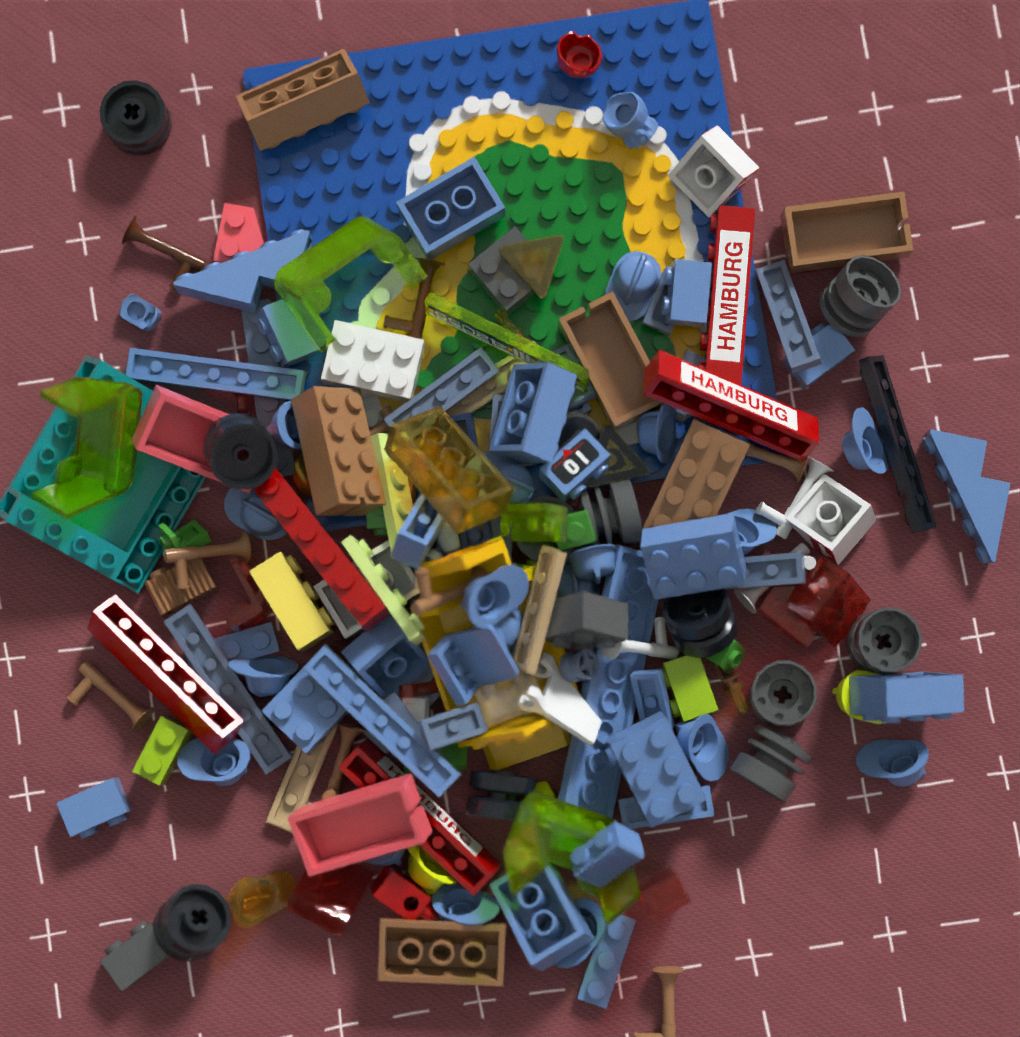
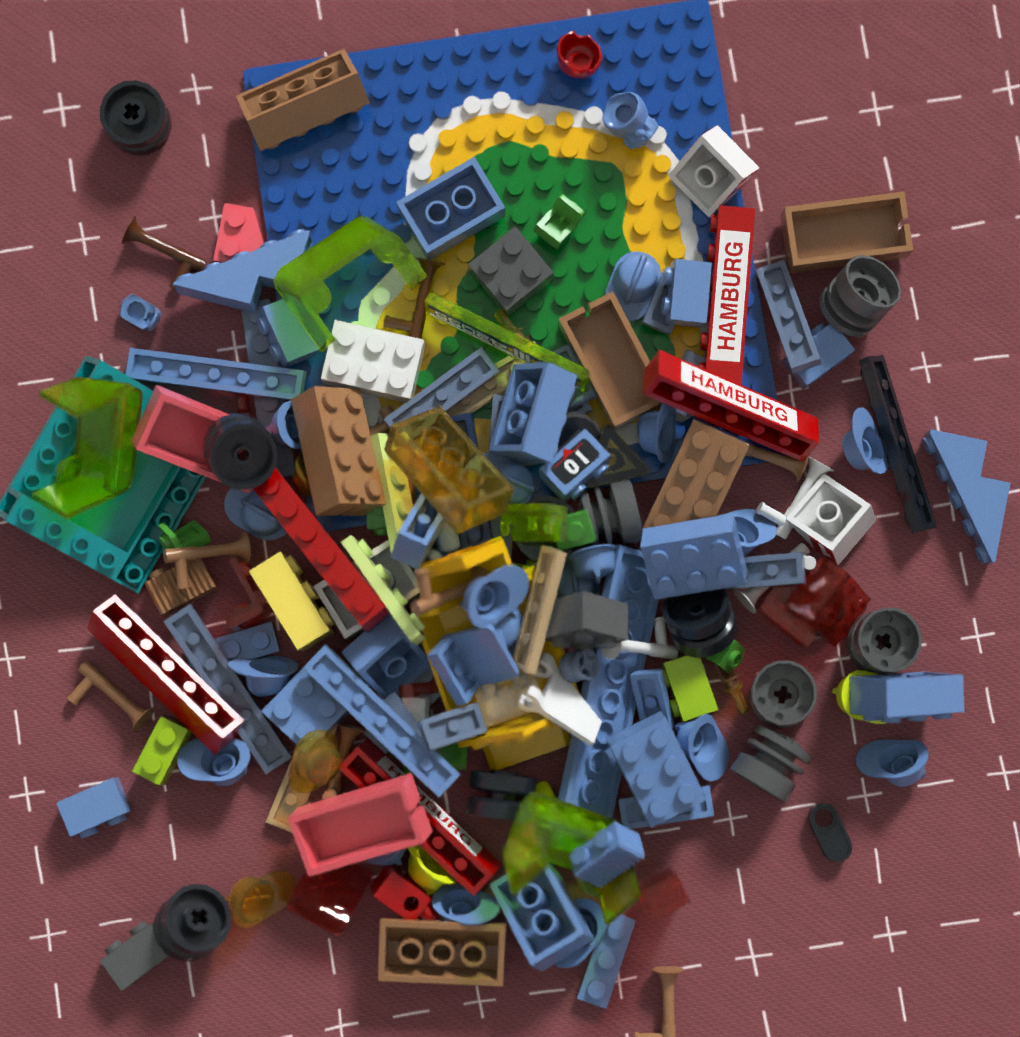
(314, 761): none -> clear yellow piece
(534, 260): clear yellow piece -> none
(559, 221): none -> bright green bracket
(833, 838): none -> black piece

